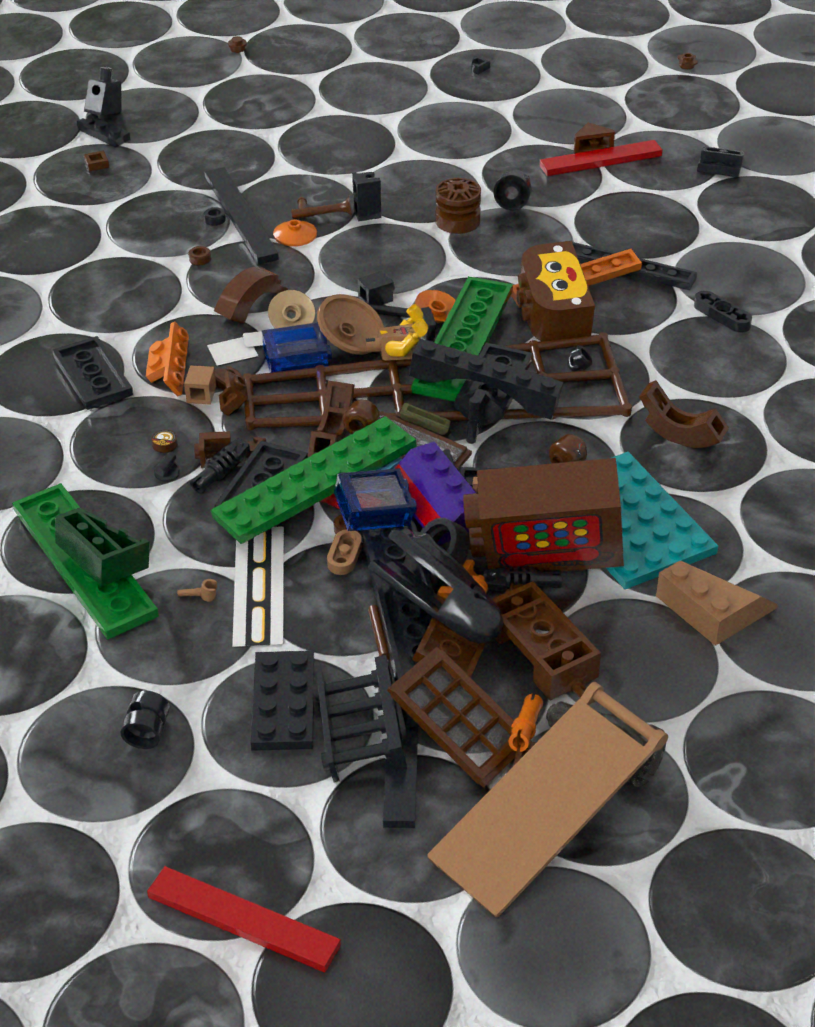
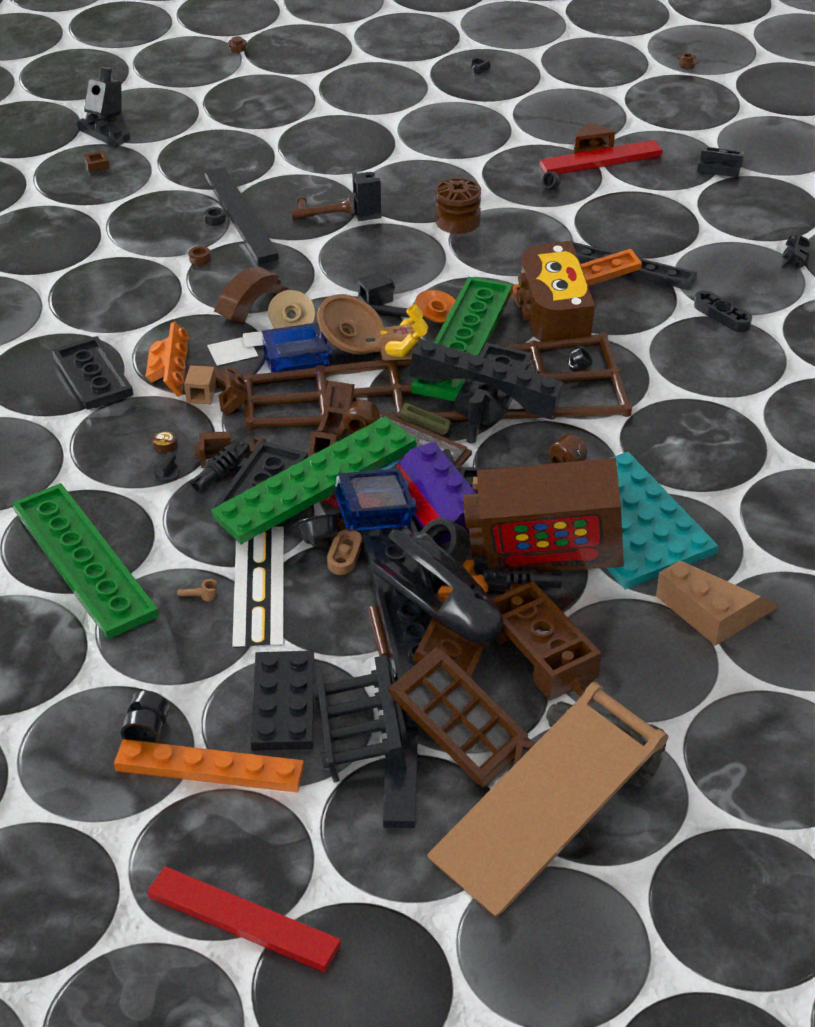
(98, 548): dark green wedge -> none
(209, 765): none -> orange plate
(295, 233): orange dish -> none
(318, 530): none -> black piece
(429, 319): black tile -> none
(507, 199): black piece -> none
(524, 726): orange pin -> none
(551, 180): none -> black hinge
(679, 426): reddish brown arch -> none
(796, 250): none -> black hinge

